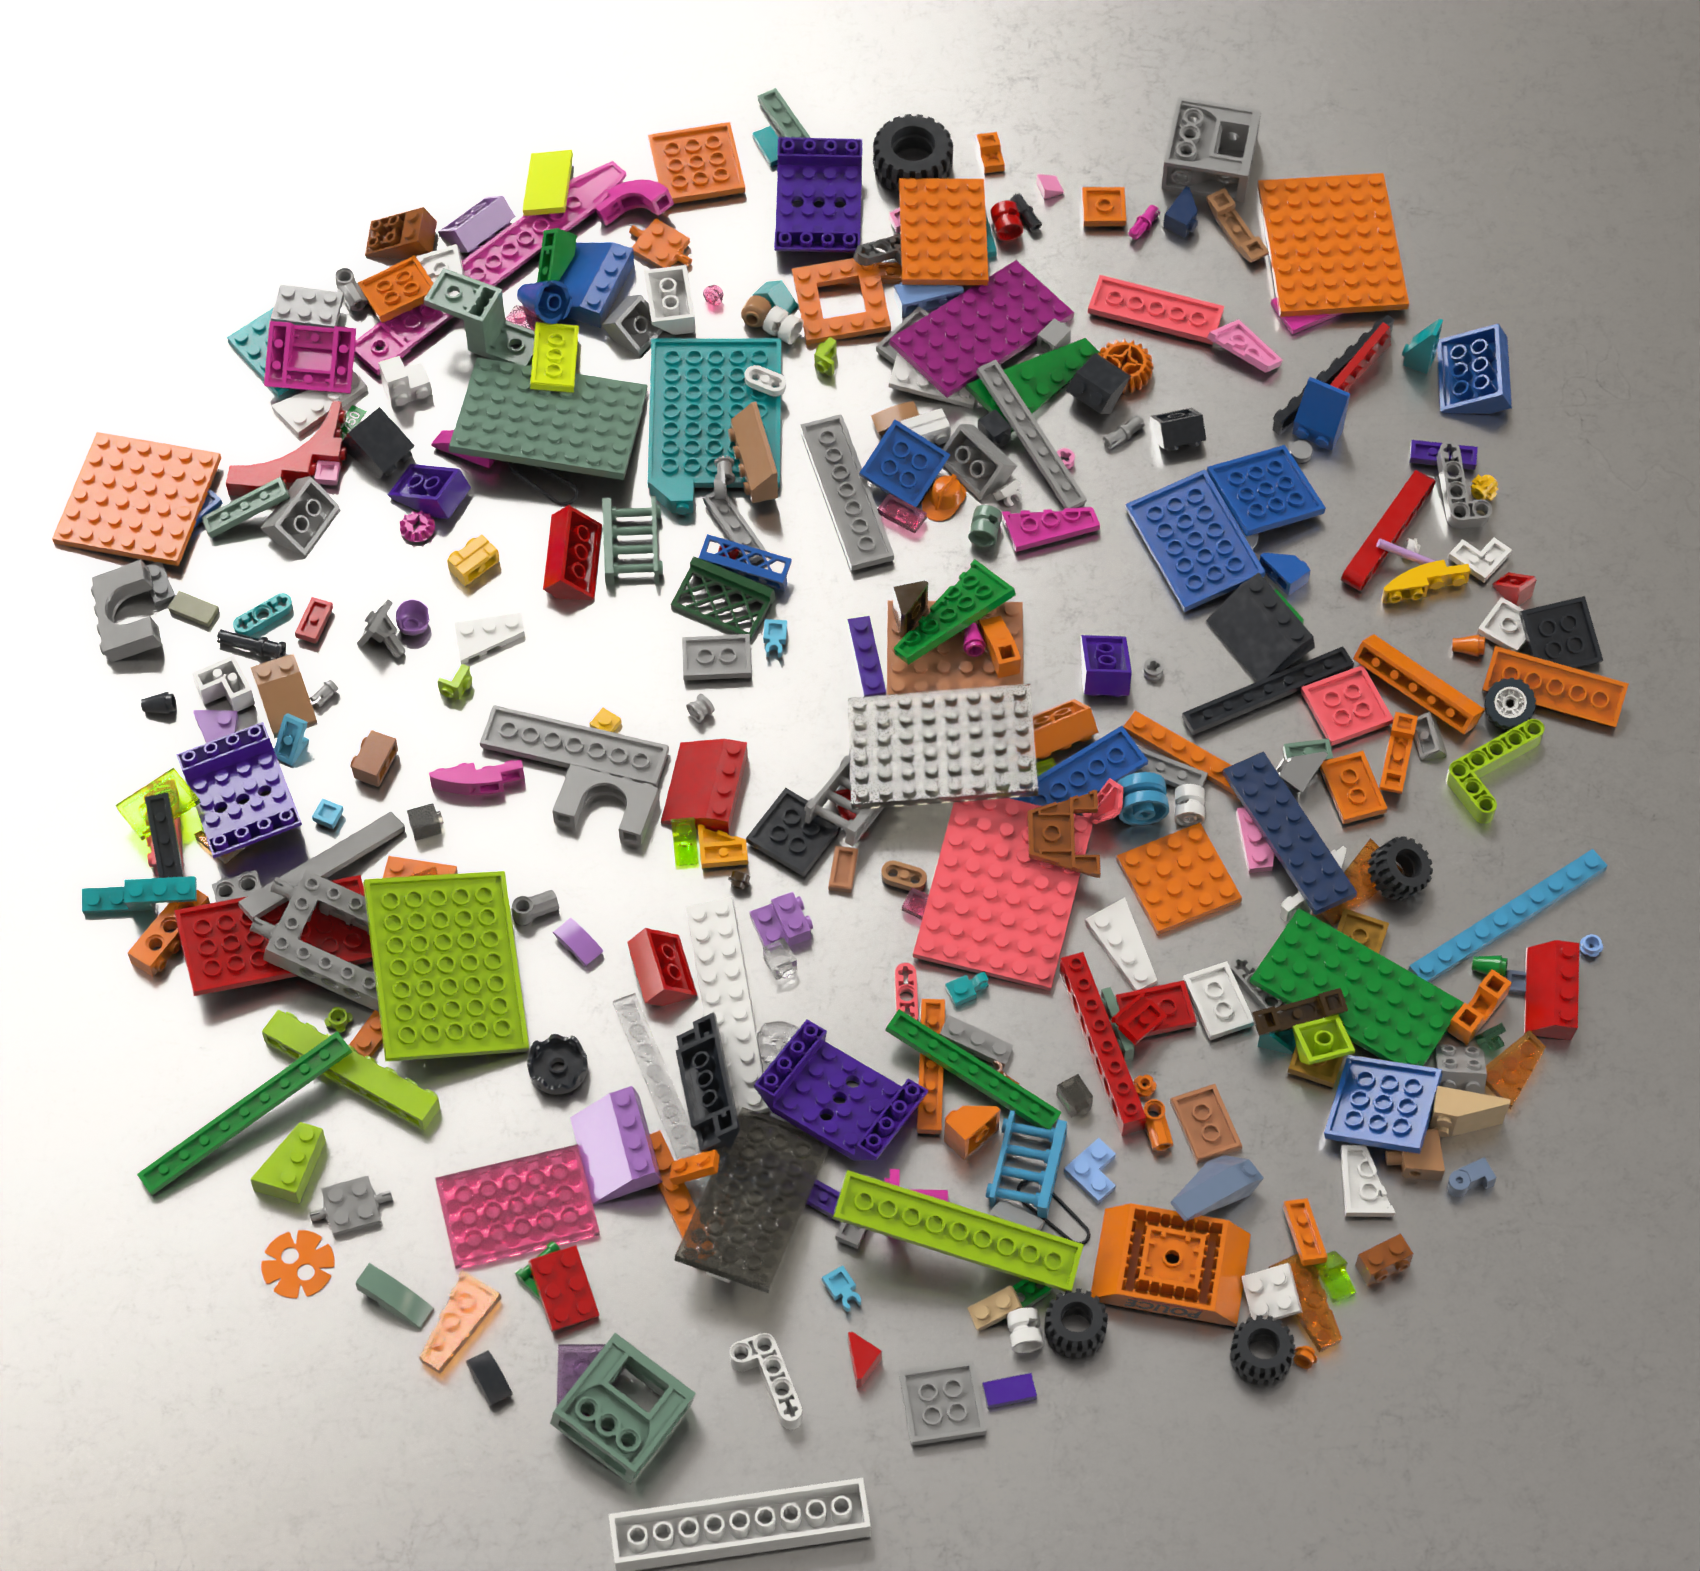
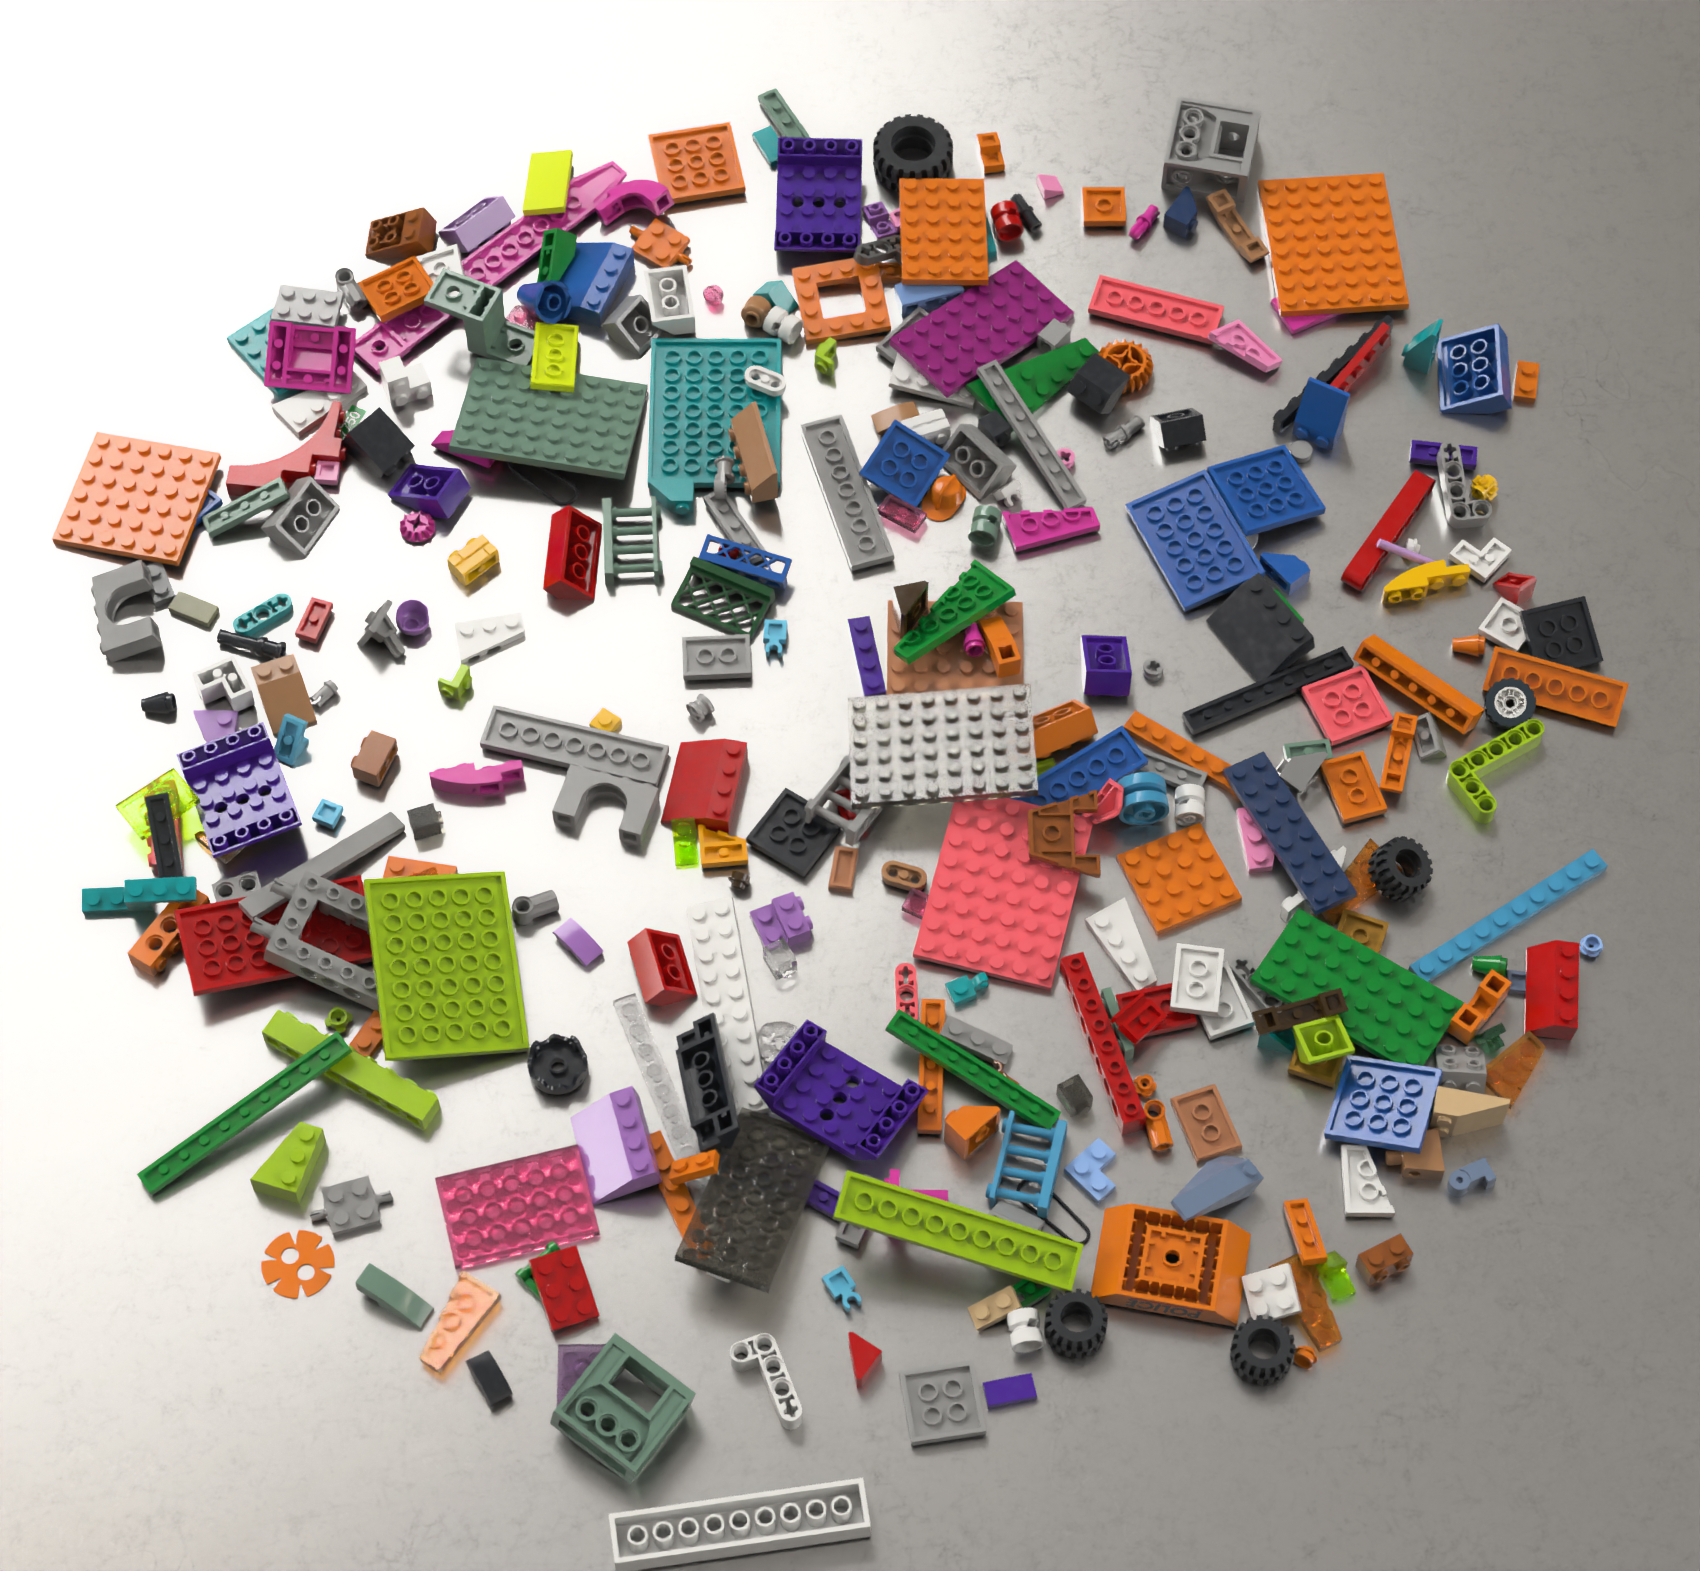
(878, 220): none -> medium lavender slope
(1197, 979): none -> white plate
(1526, 381): none -> orange plate

